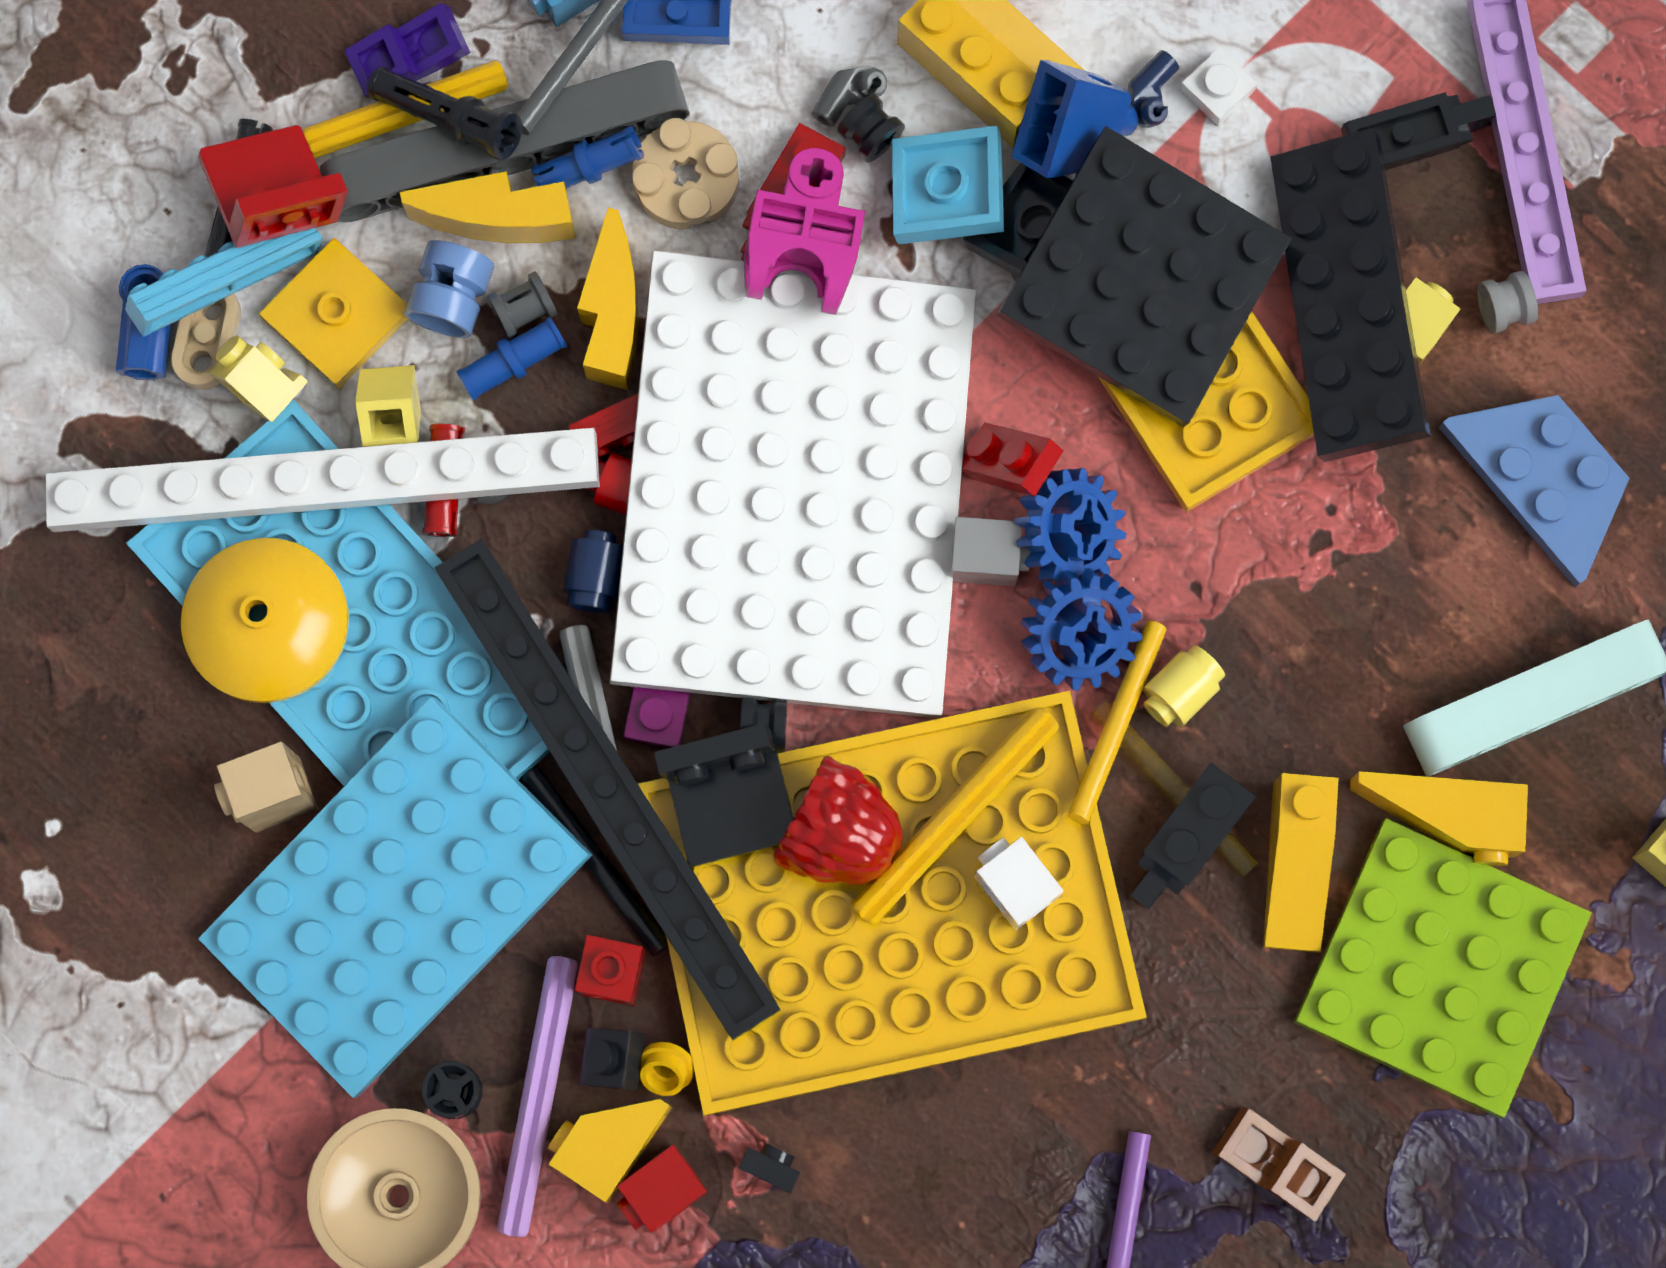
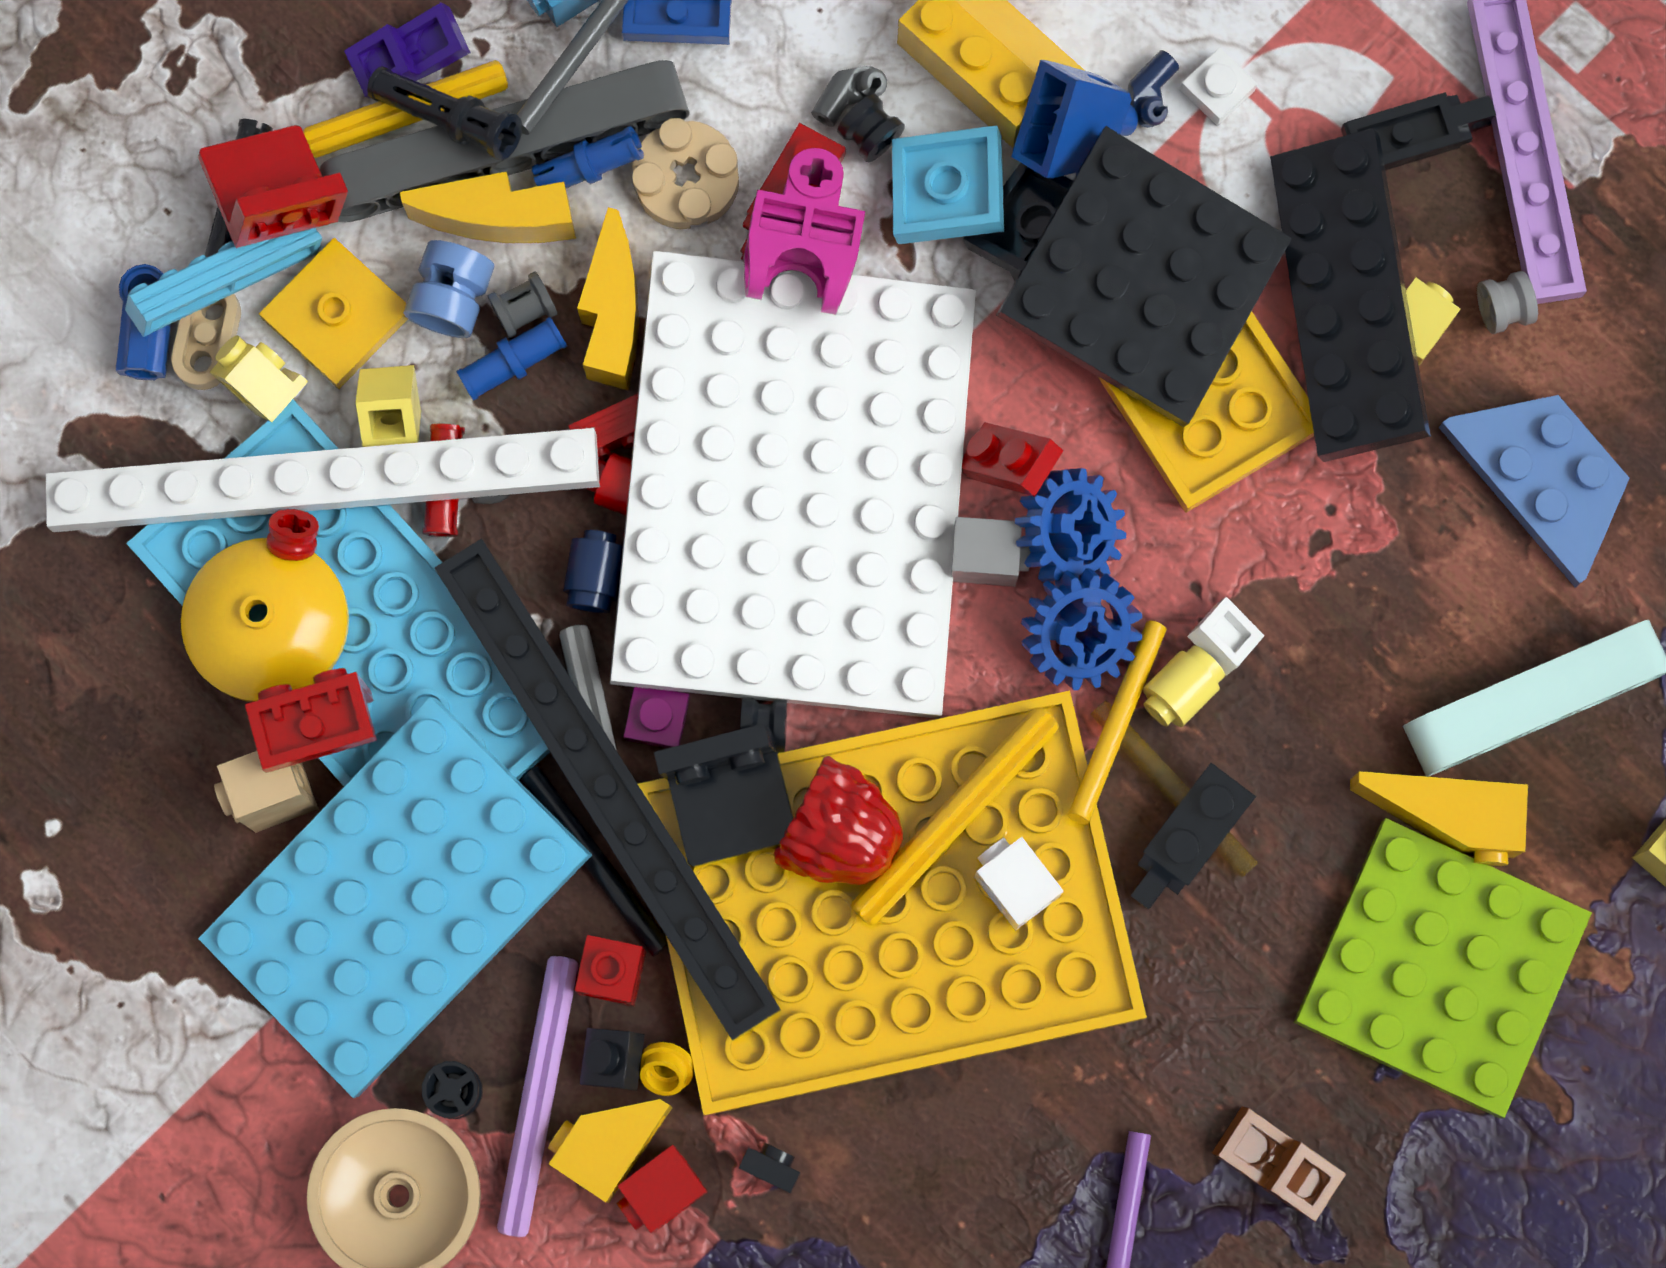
(292, 534): none -> red bush
(311, 720): none -> red bracket
(1226, 635): none -> white plate
(1299, 861): yellow slope -> none

